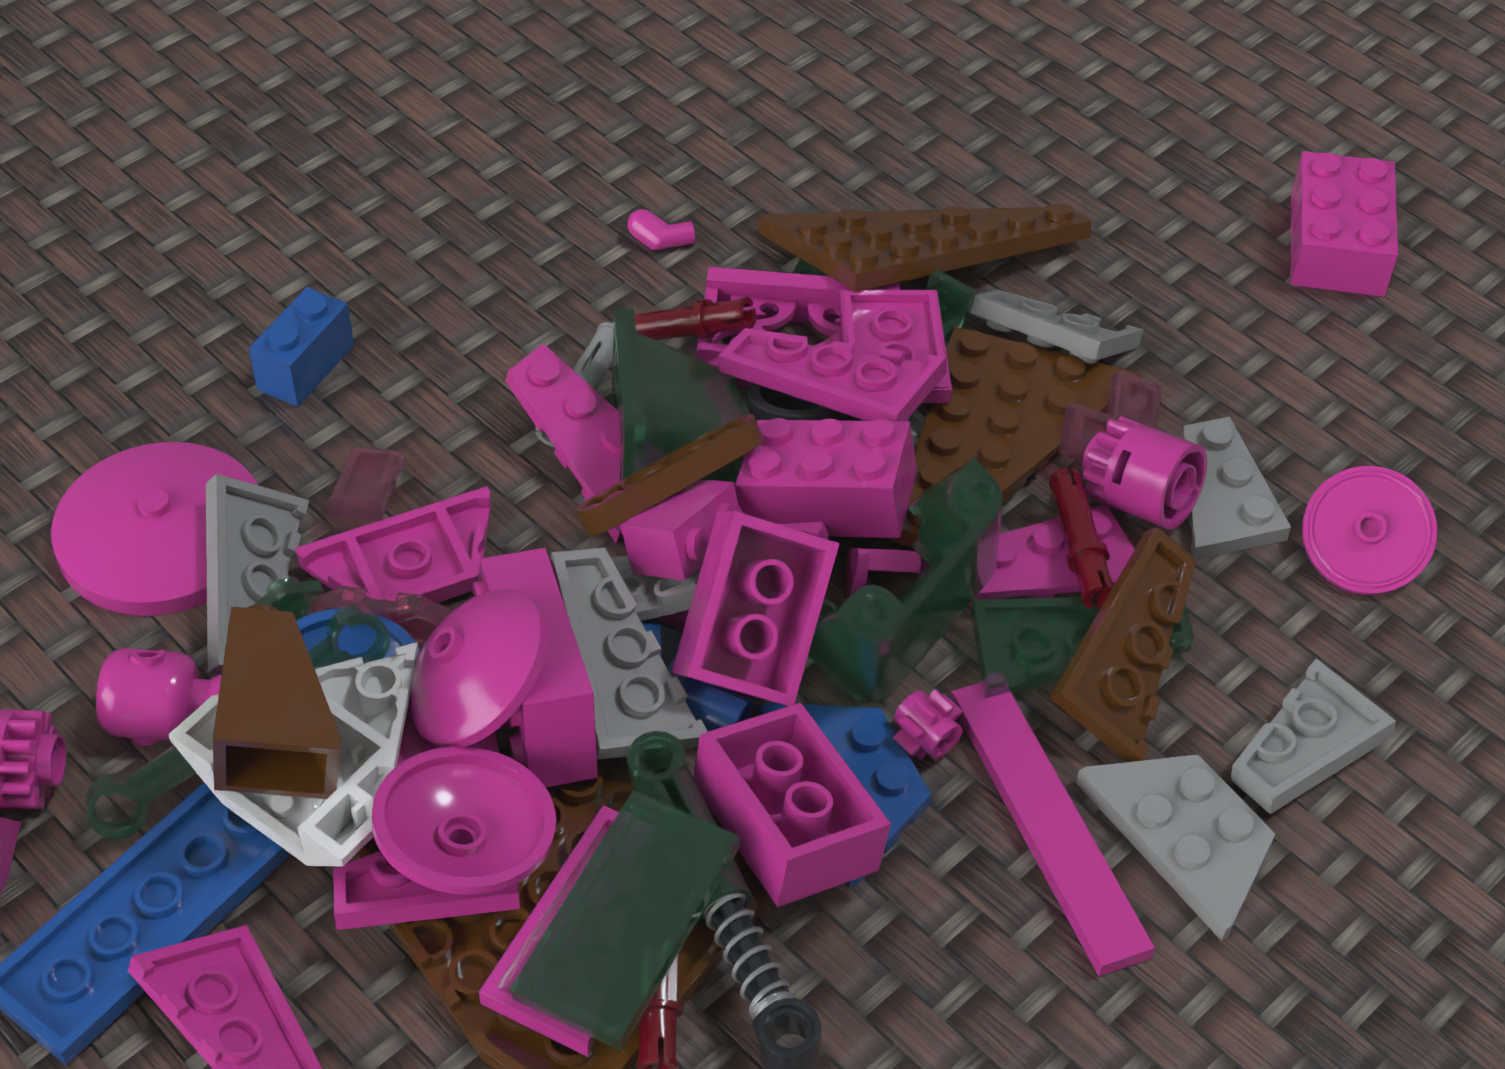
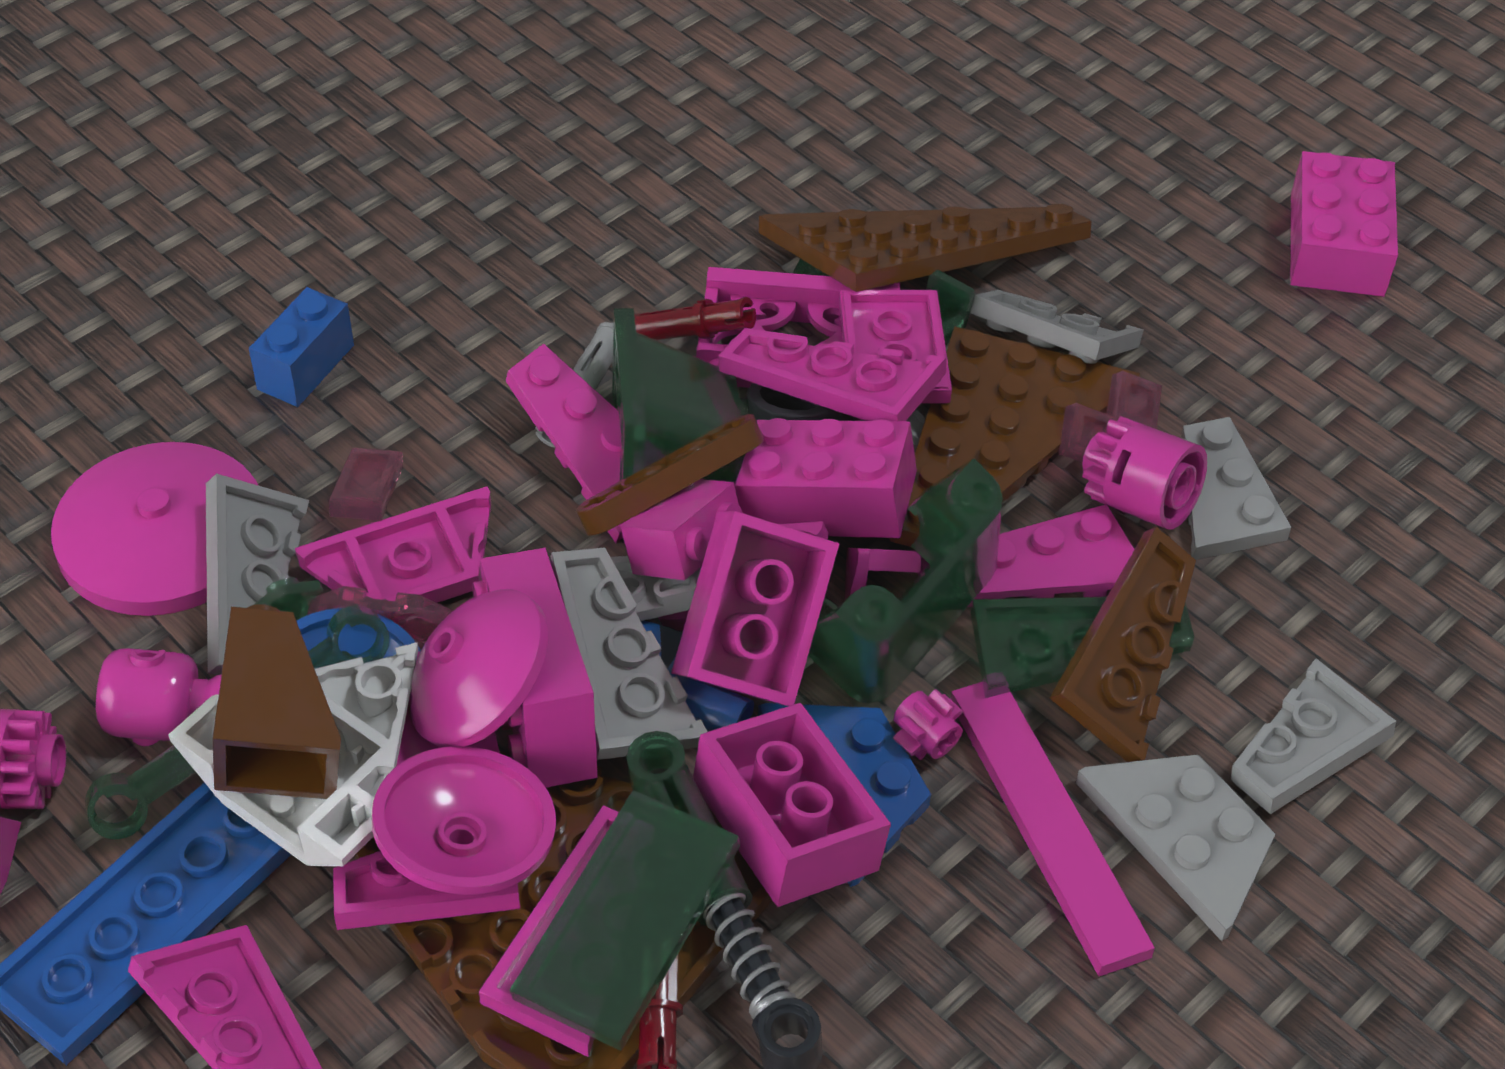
(657, 233): dark pink arm -> none
(1086, 551): dark red pin -> none
(1369, 530): dark pink shield -> none

